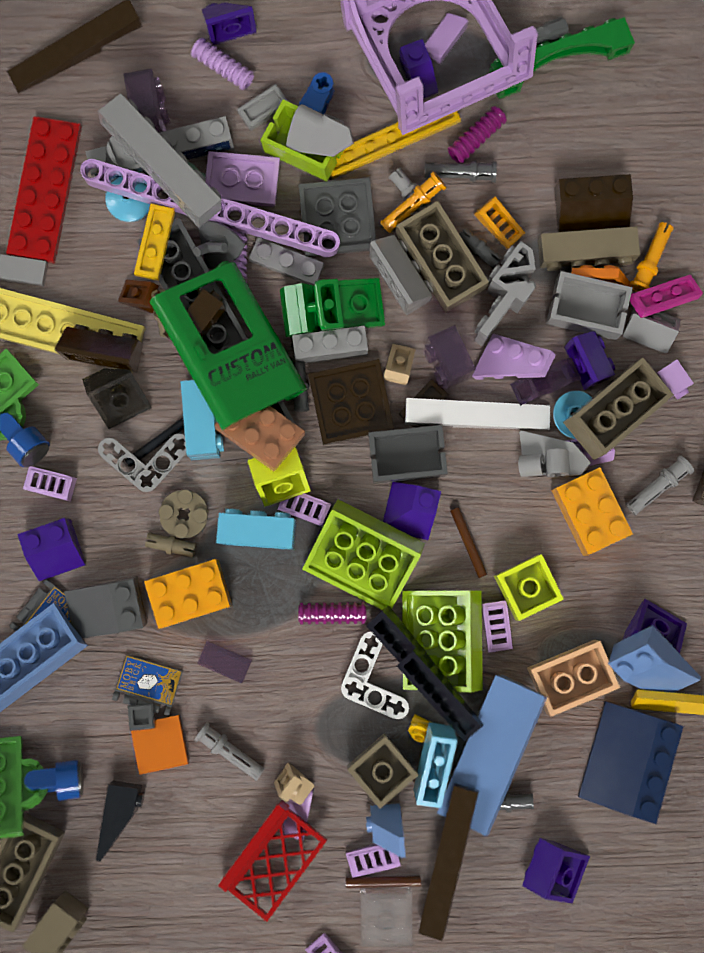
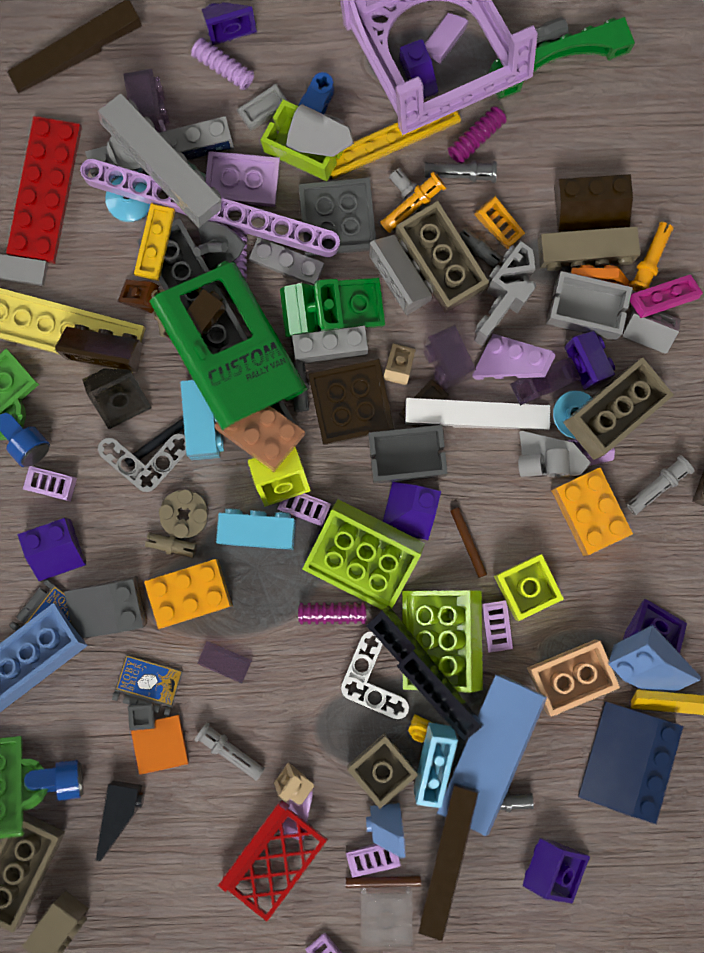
(675, 379): lavender brick -> none

